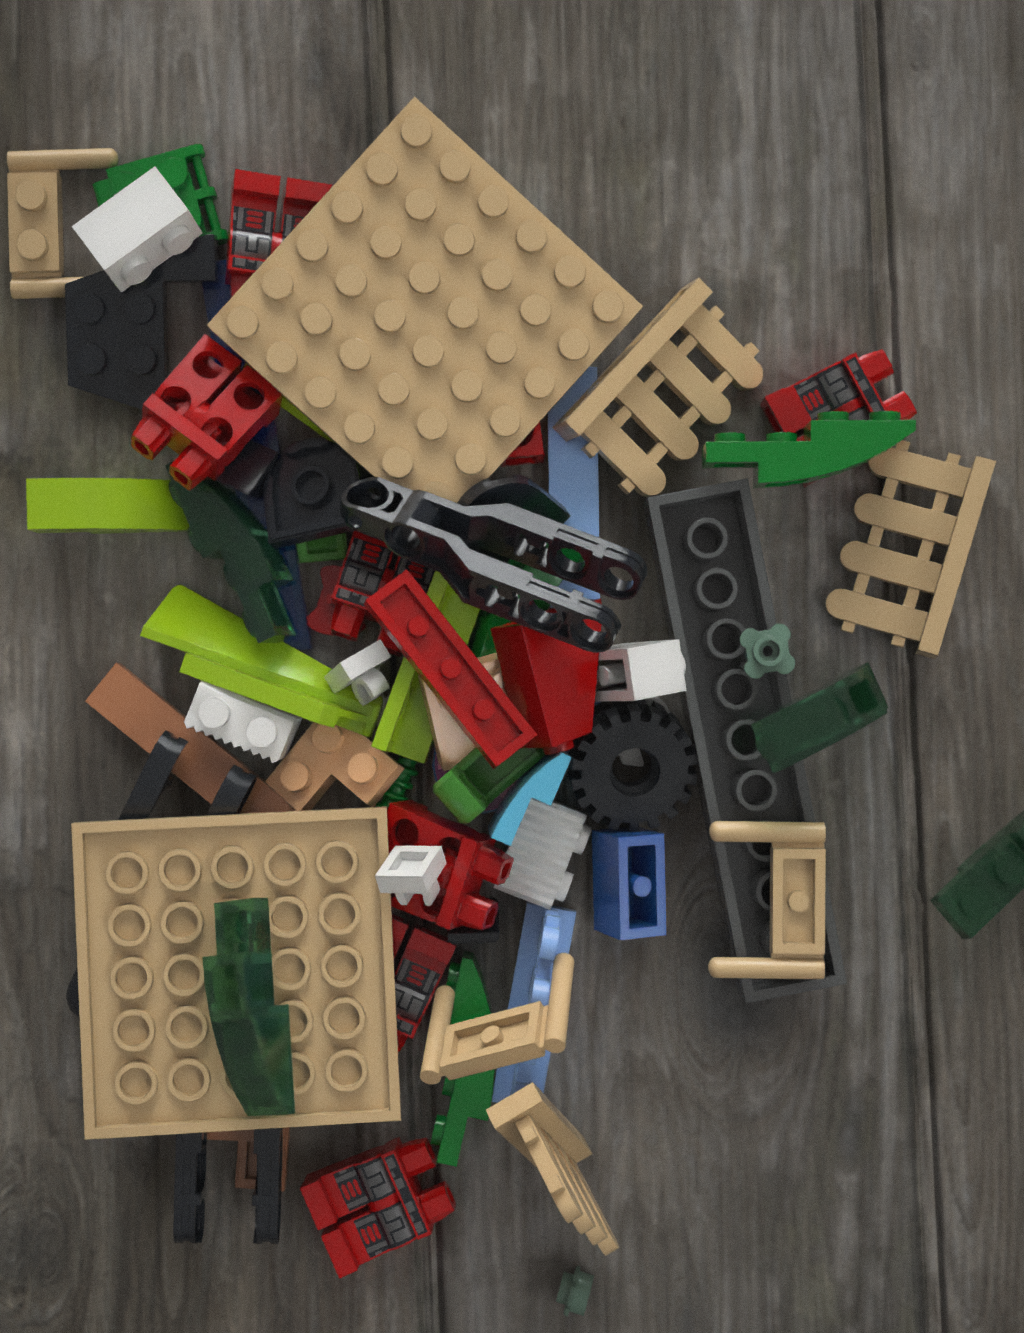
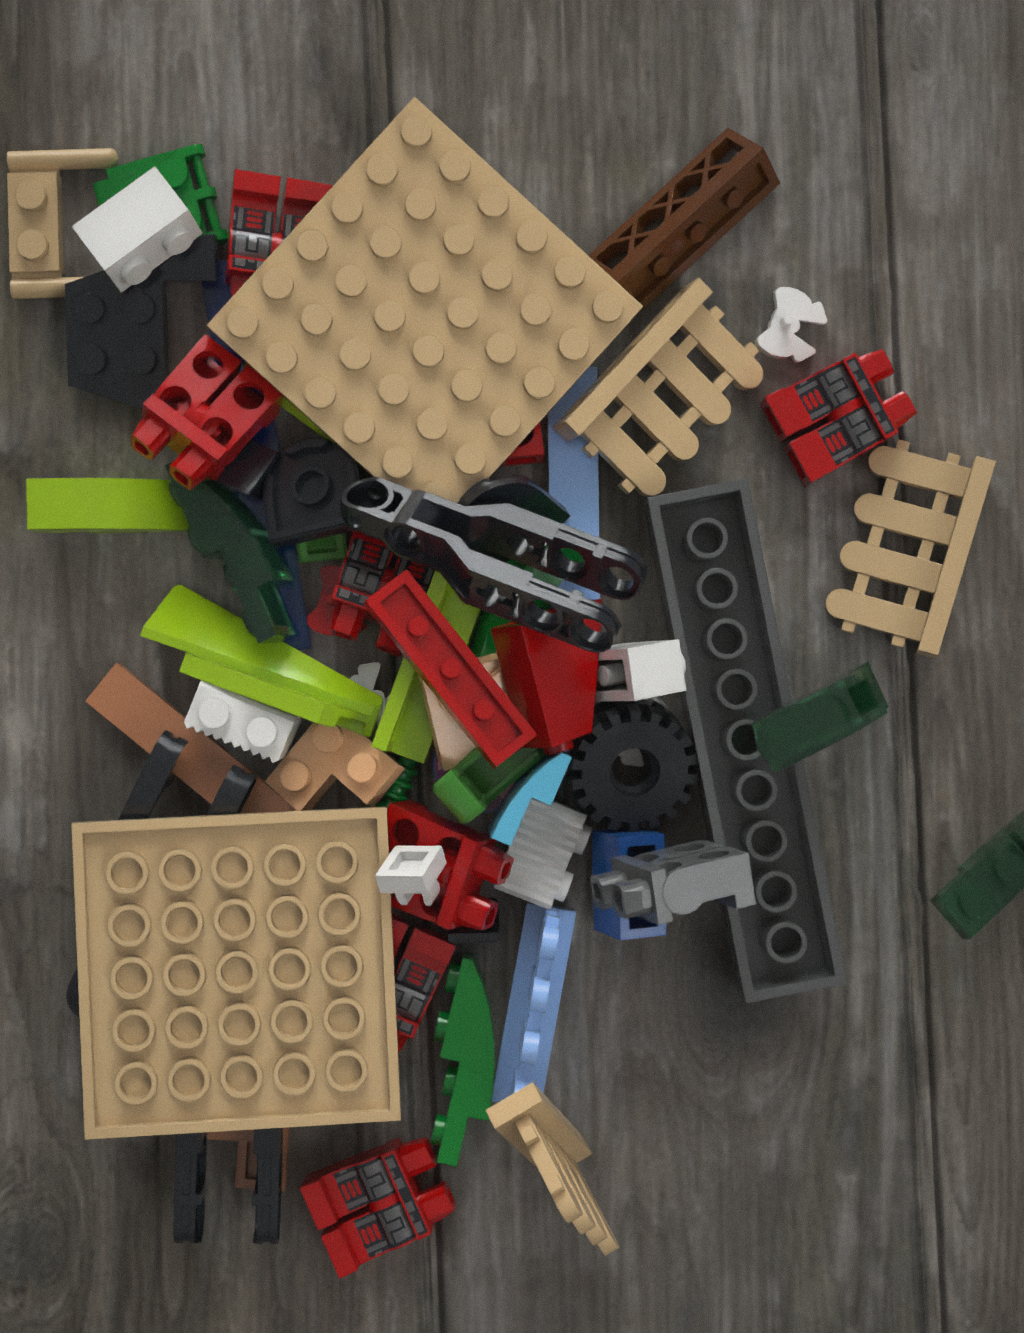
(245, 1021): clear green slope -> none
(361, 673): white tile -> none
(499, 1037): tan plate -> none
(575, 1291): sand green plate -> none
(675, 881): none -> dark grey hips
(690, 222): none -> reddish brown fence
(757, 662): sand green plate -> none
(779, 338): none -> white piece
(795, 900): tan plate -> none
(829, 448): green slope -> none

